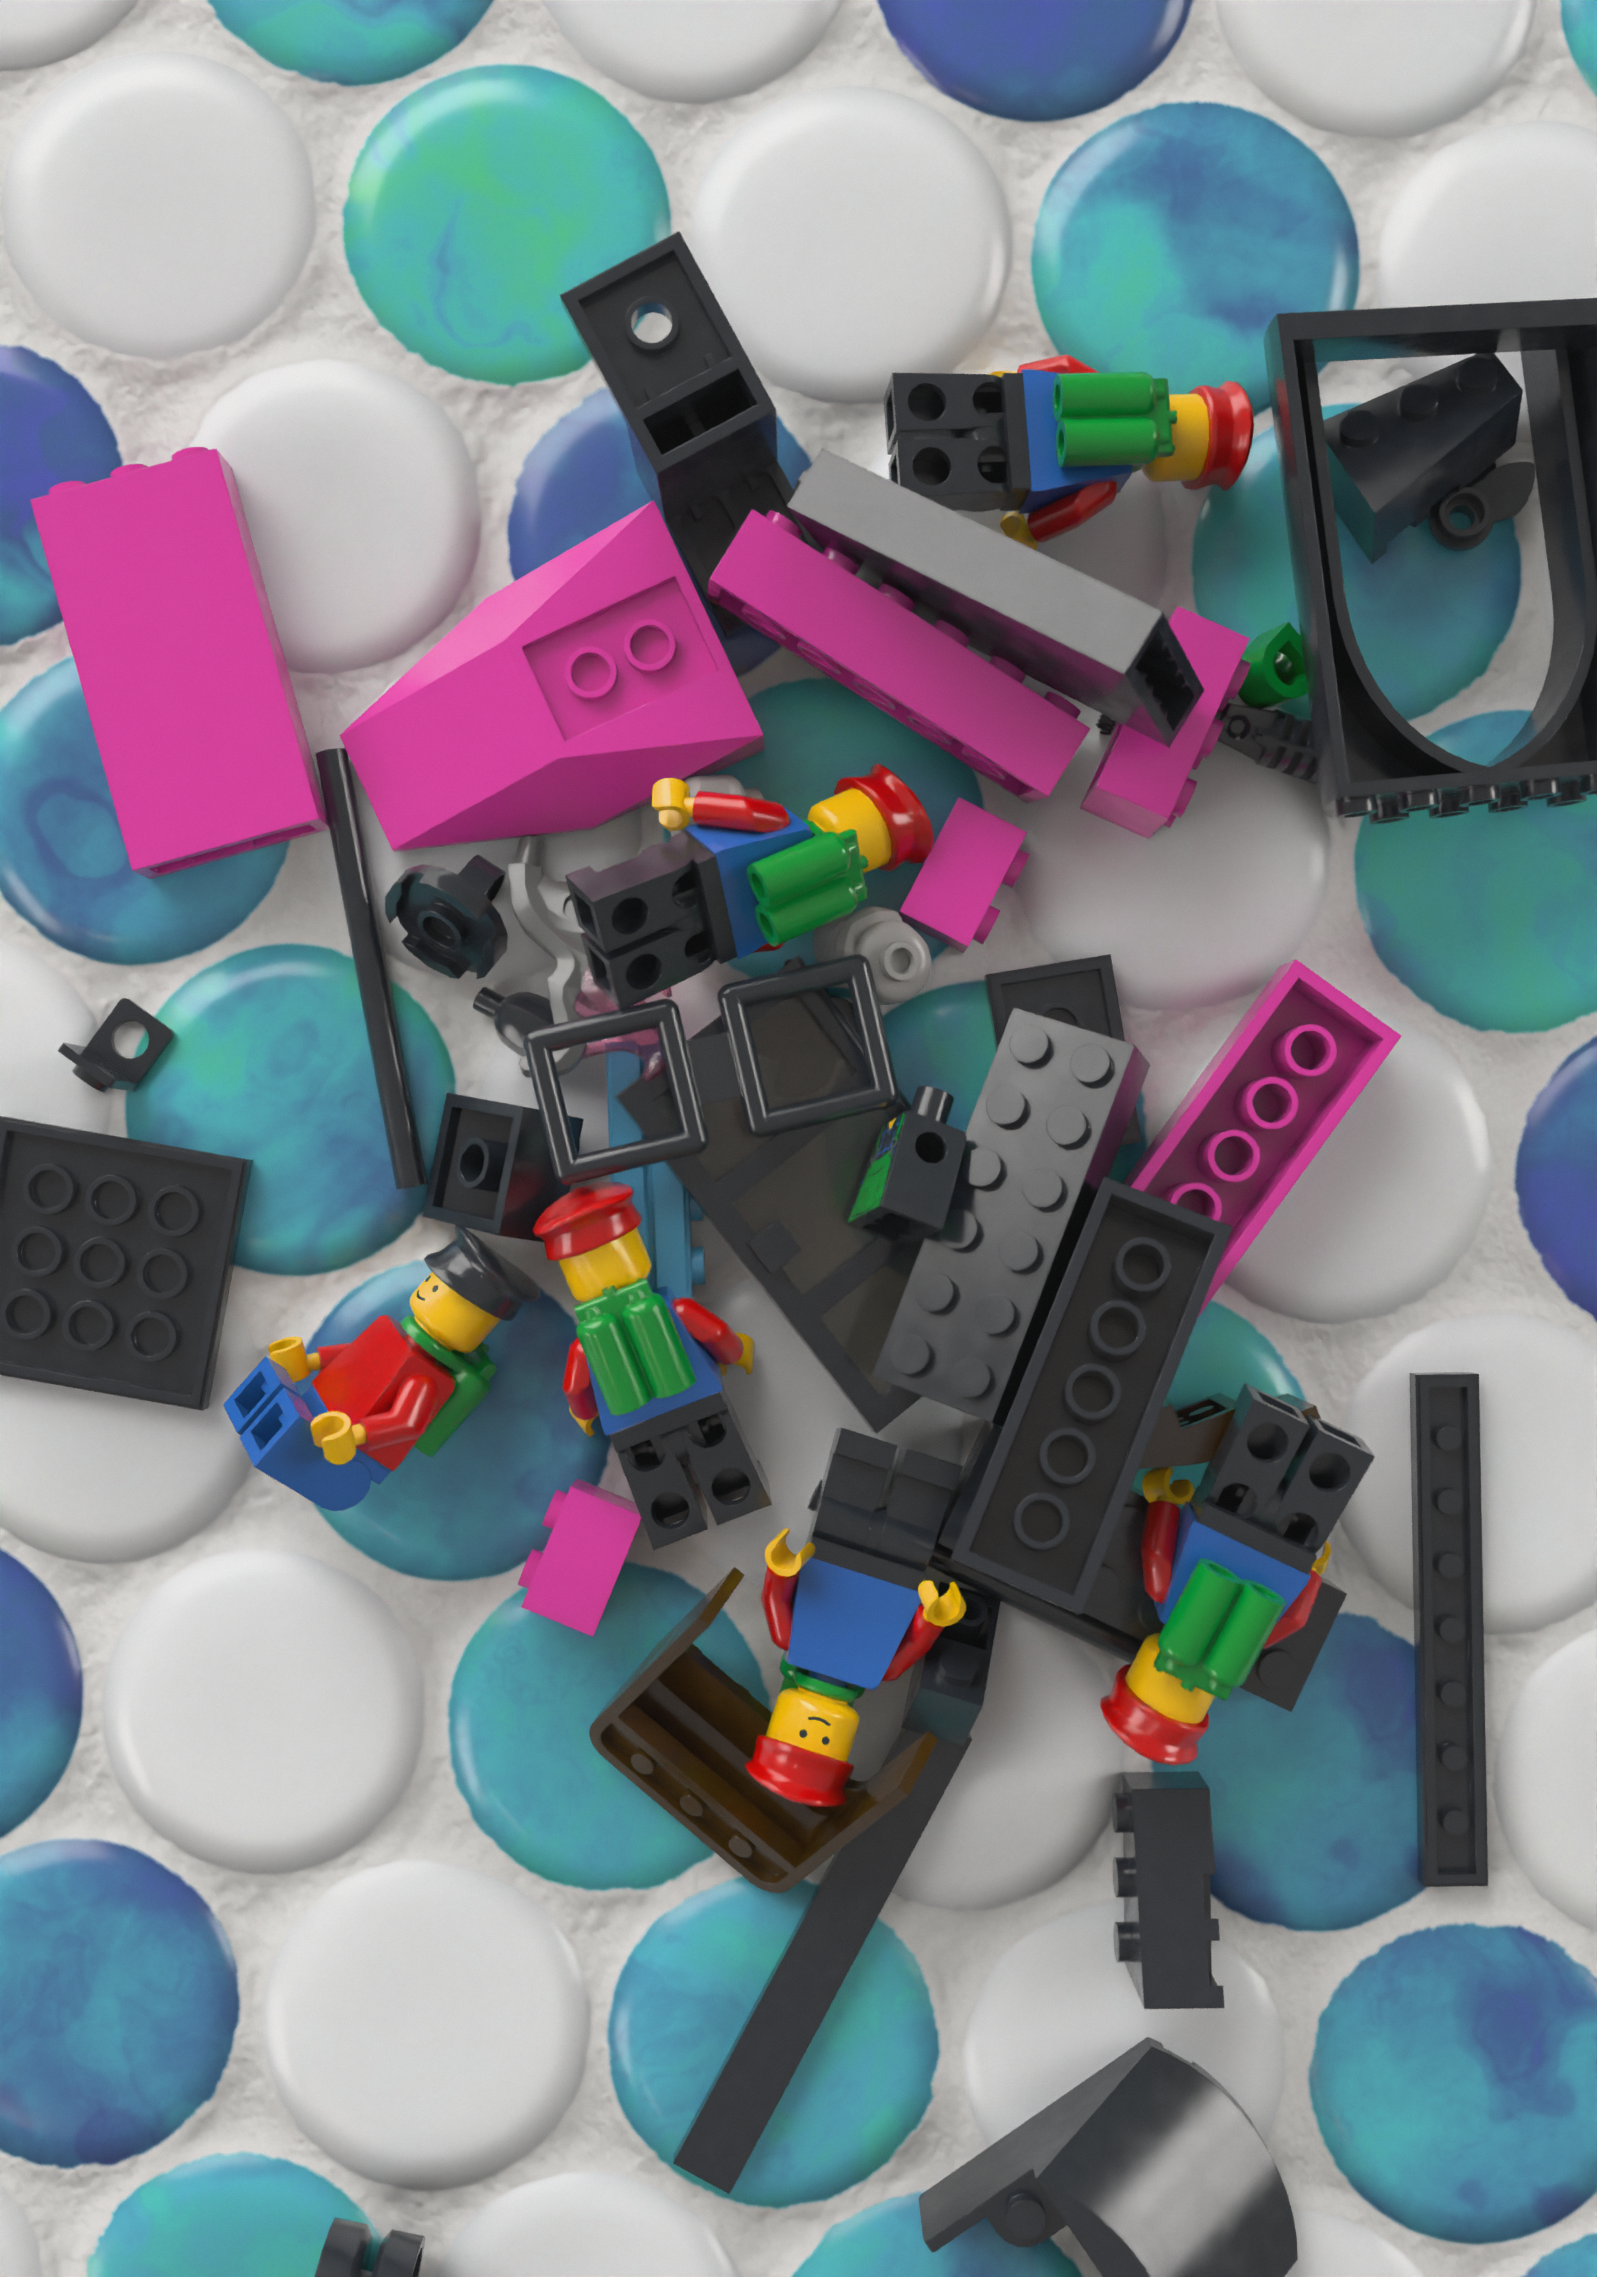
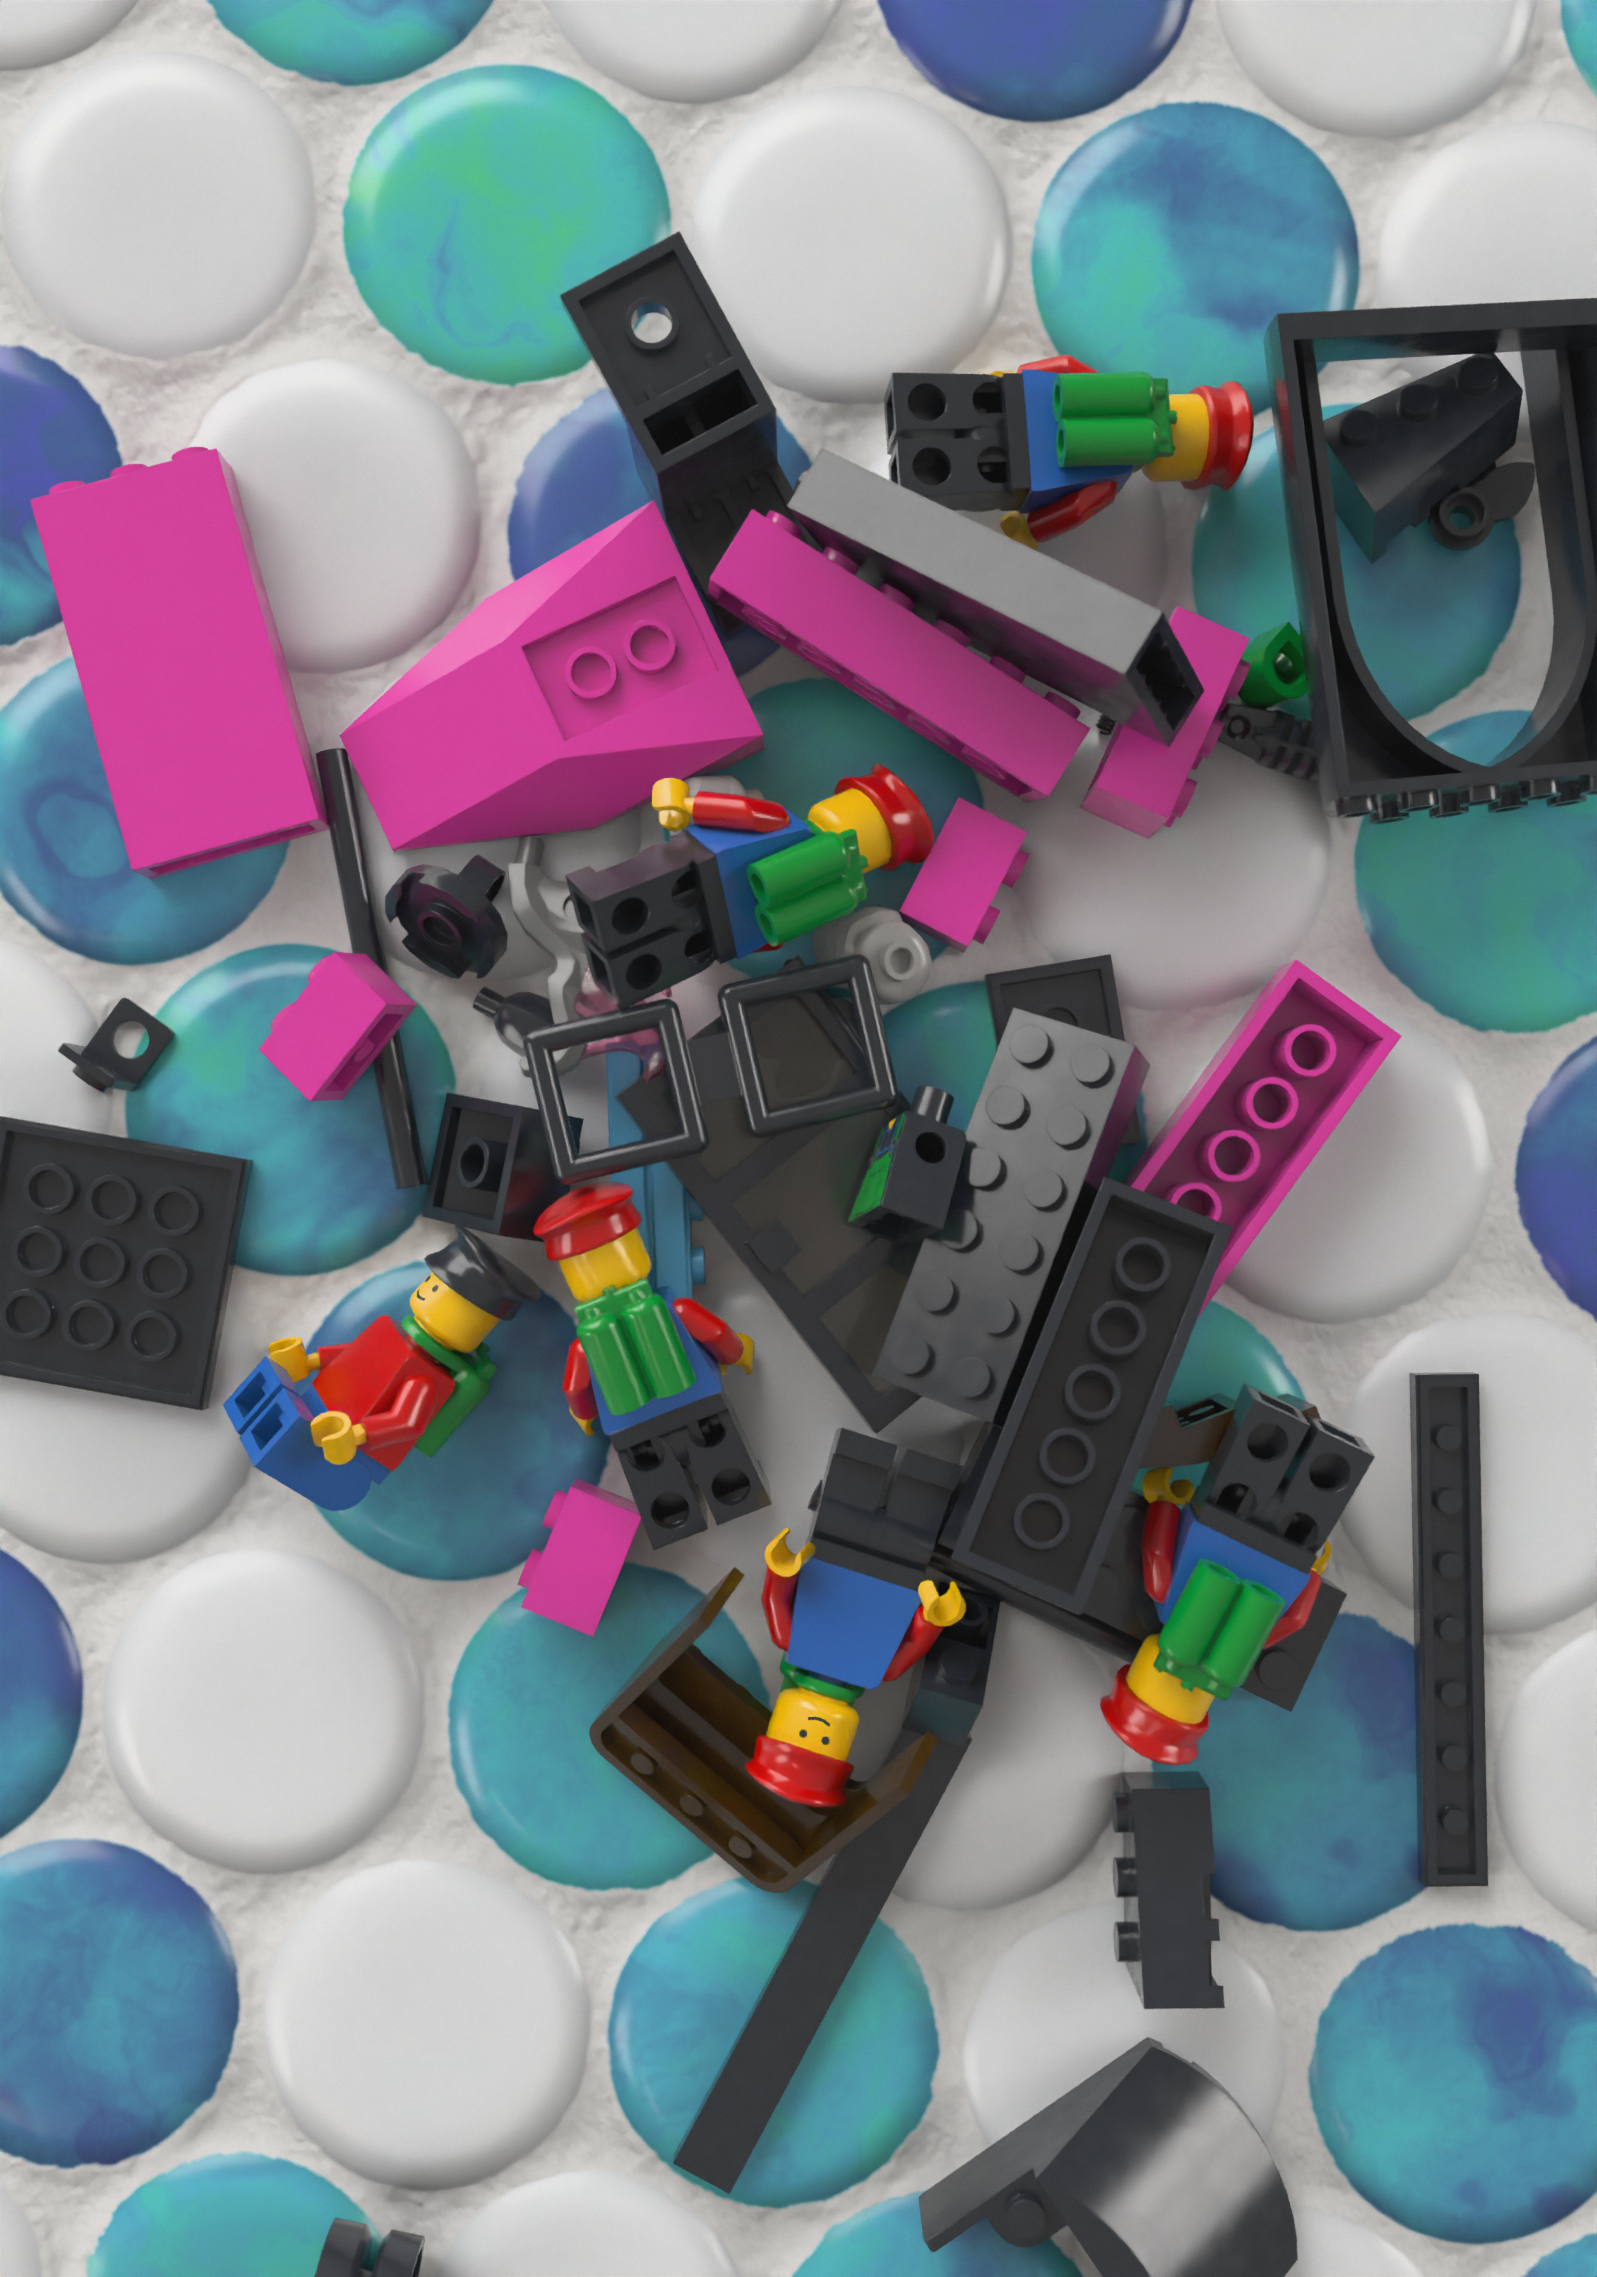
(336, 1026): none -> dark pink brick

